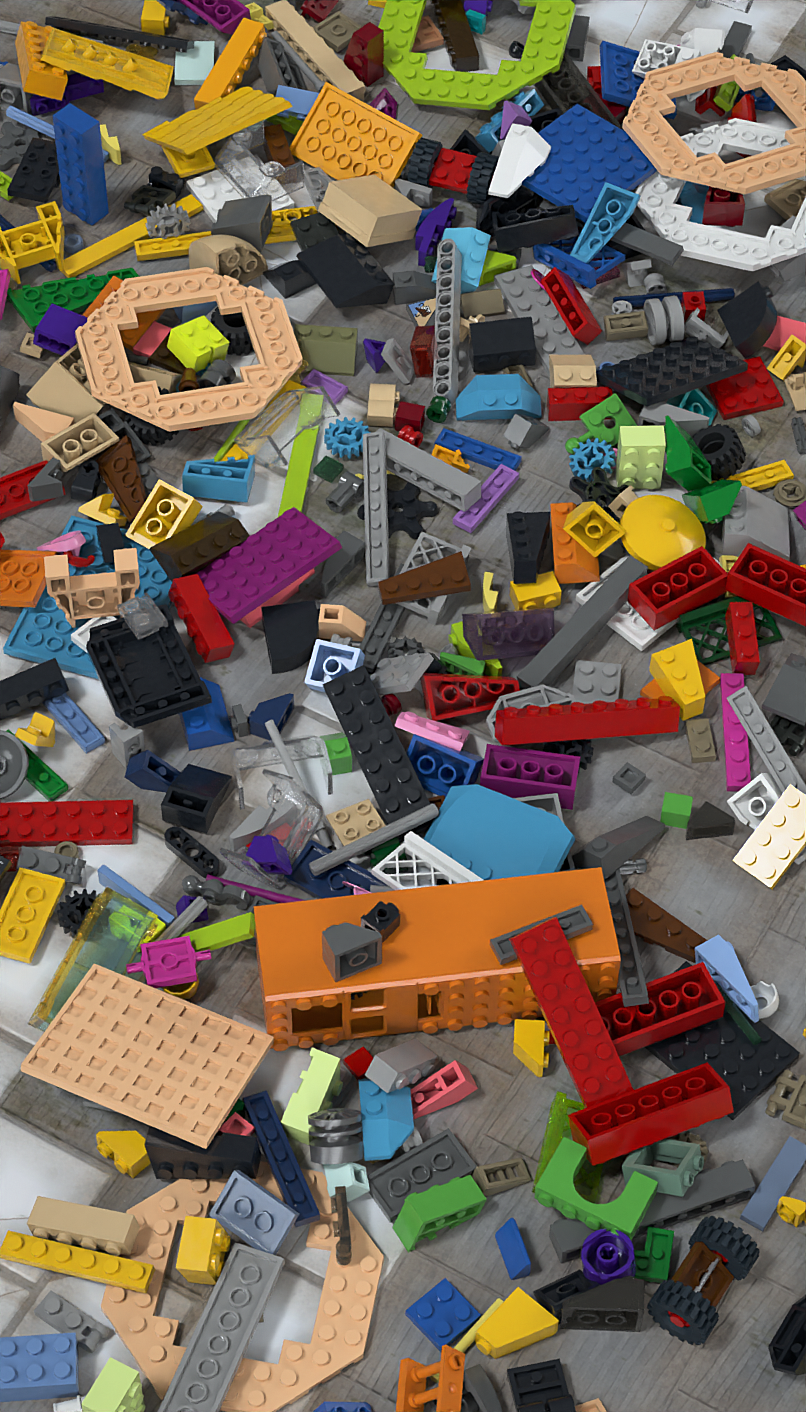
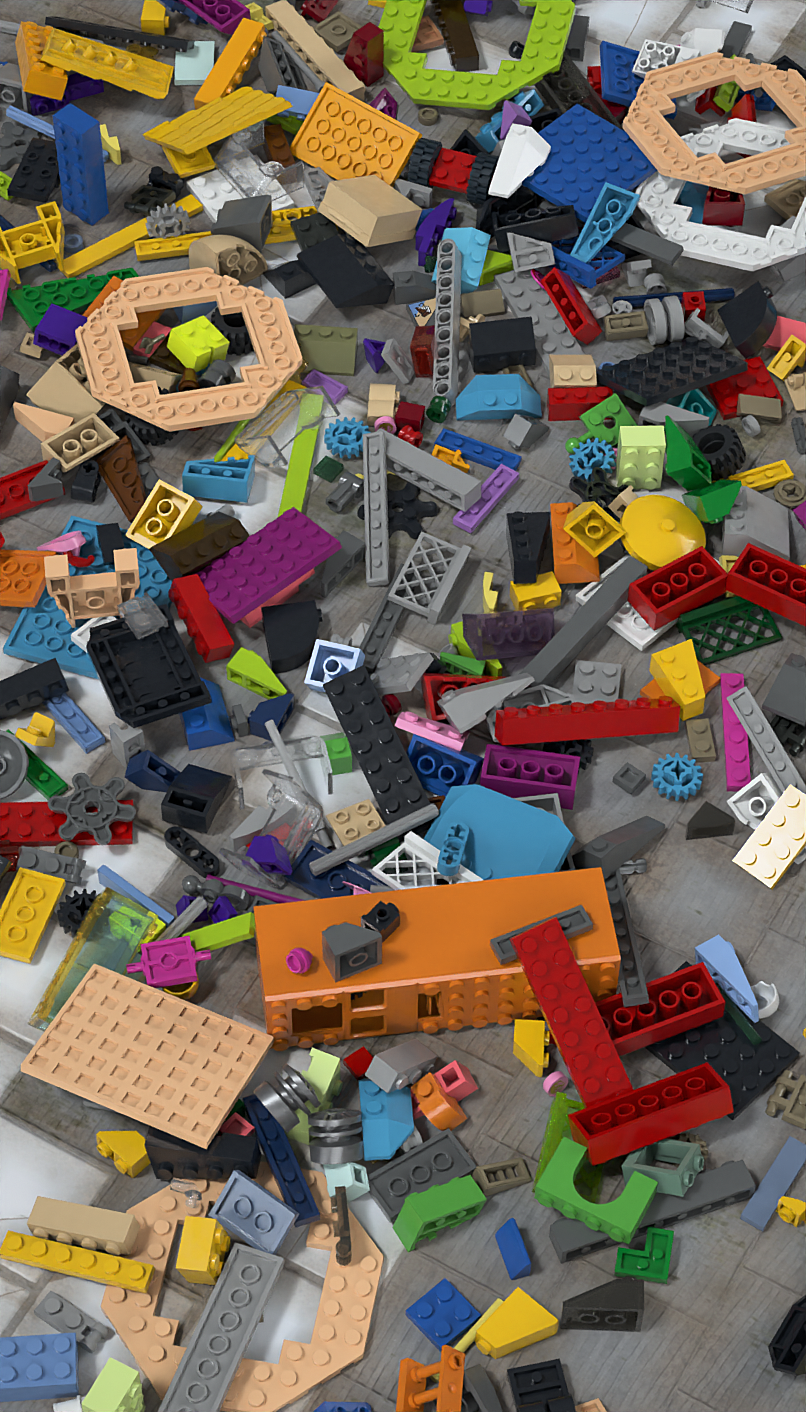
(87, 796): none -> dark grey plate
(101, 510): yellow slope -> none
(148, 343): none -> dark tan hand
(189, 1189): none -> clear arm
(222, 910): none -> dark purple plate
(253, 673): none -> lime slope
(287, 1097): none -> flat silver wheel
(299, 960): none -> dark pink plate
(340, 621): light nougat slope -> none
(385, 423): none -> bright pink tile
(396, 648): dark grey gear -> none
(427, 116): none -> dark tan tile
(427, 581): reddish brown wing -> none
(436, 1105): none -> orange brick
(451, 841): none -> dark azure beam
(469, 704): none -> light grey wedge
(476, 21): teal plate -> none
(529, 253): none -> light grey wing
(553, 1294): black slope -> none
(555, 1082): none -> bright pink tile
(599, 306): none -> light grey beam
(607, 1256): dark purple brick -> none
(661, 927): reddish brown wing -> none
(676, 810): bright green panel -> none
(688, 776): none -> dark azure gear
(689, 1299): black plate -> none
(742, 638): red brick -> none
(759, 407): none -> dark tan slope

